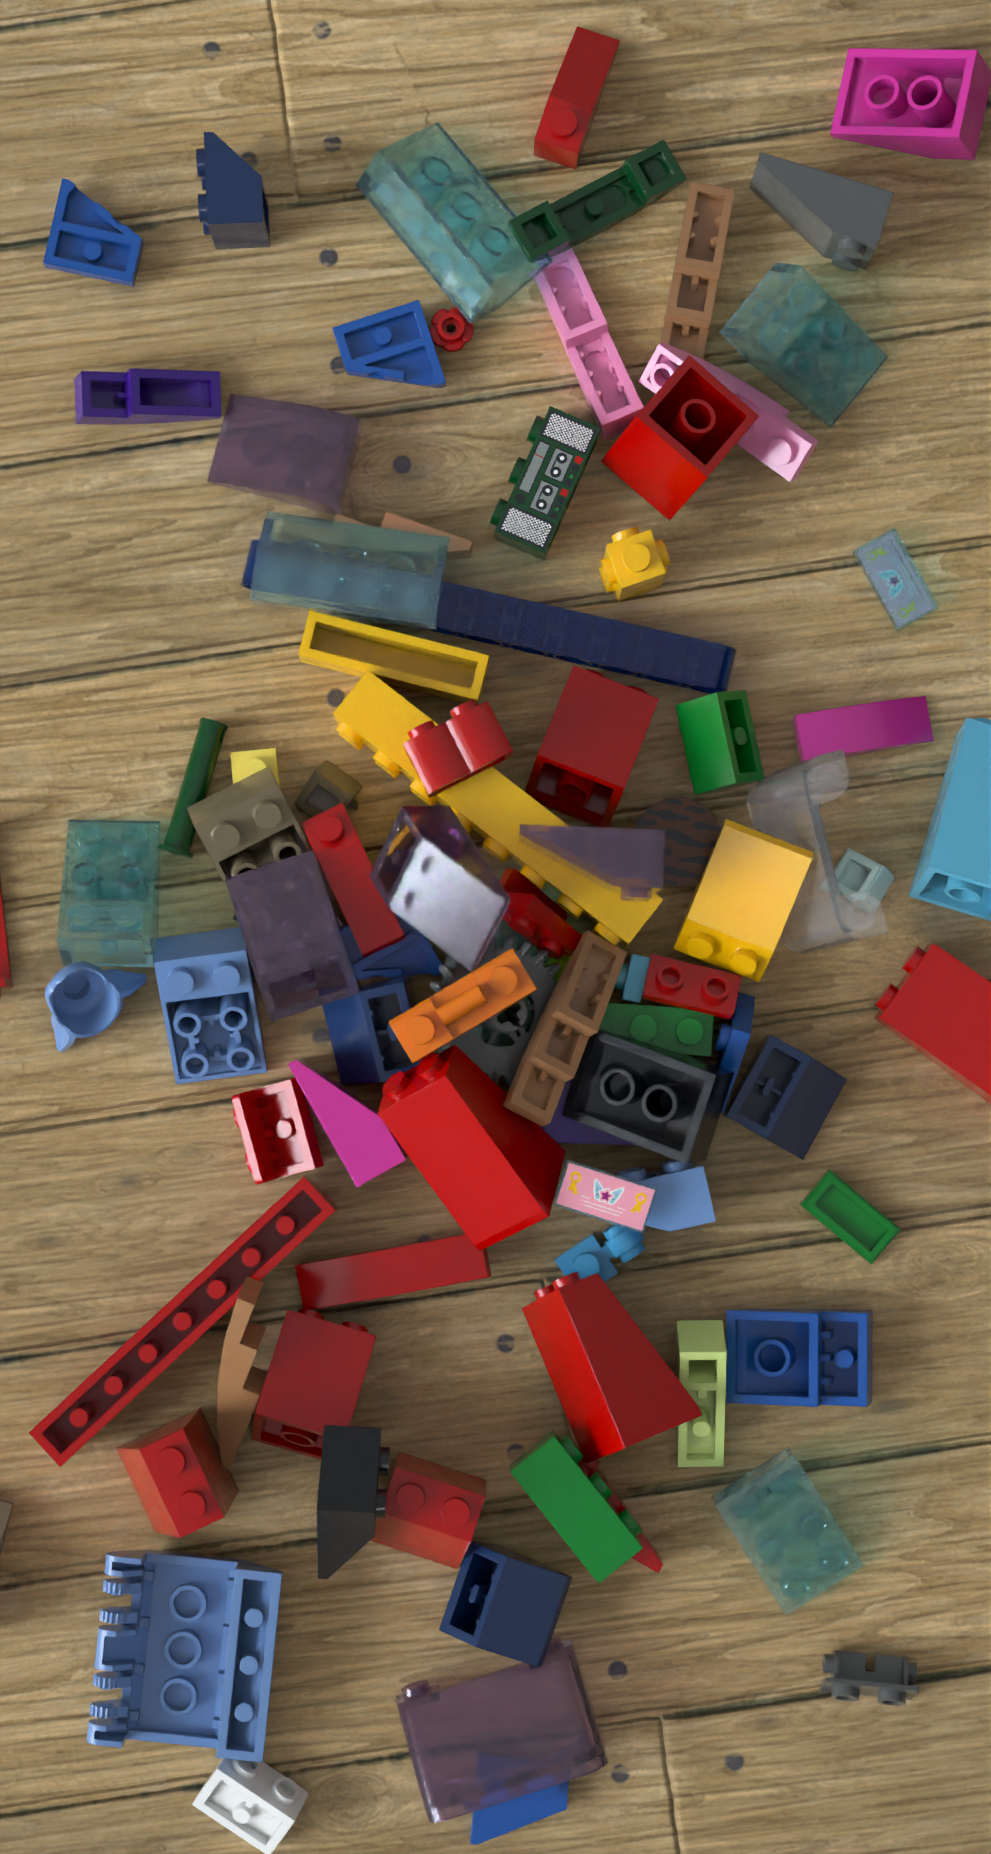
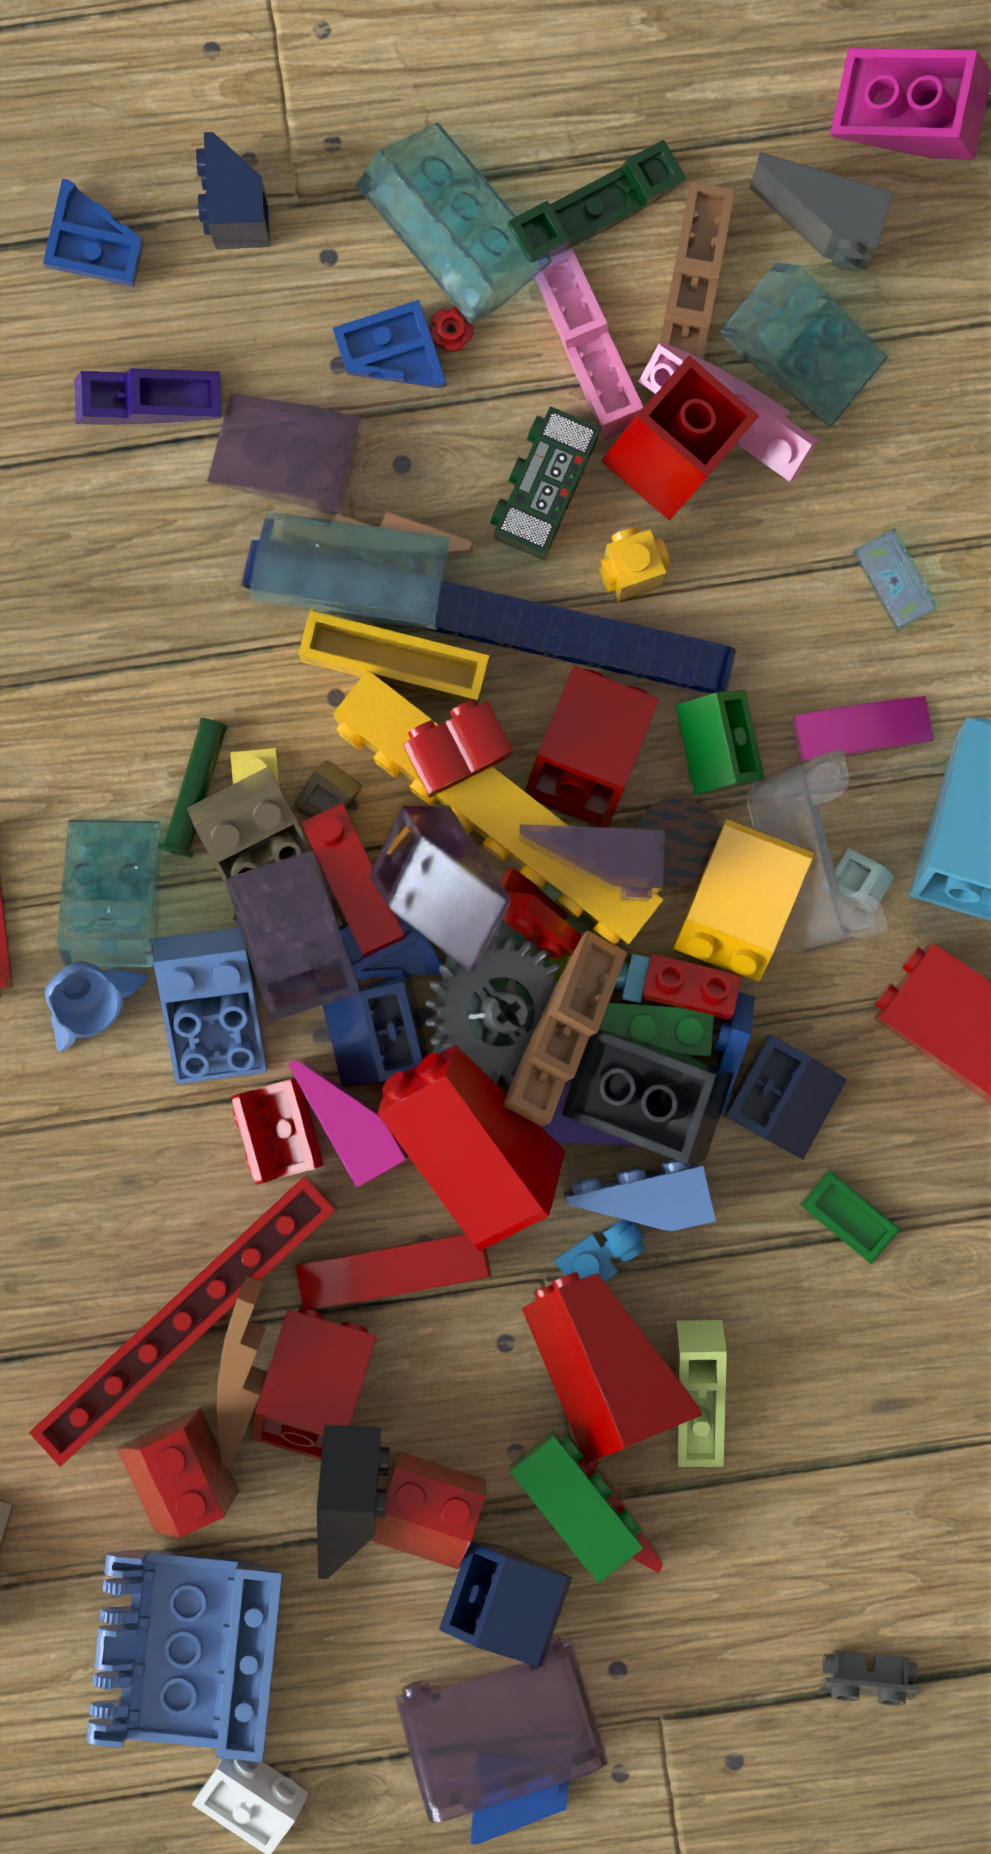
(463, 1005): orange piece -> none
(575, 98): red slope -> none
(605, 1196): bright pink tile -> none
(787, 1531): clear light blue slope -> none
(799, 1357): blue slope -> none

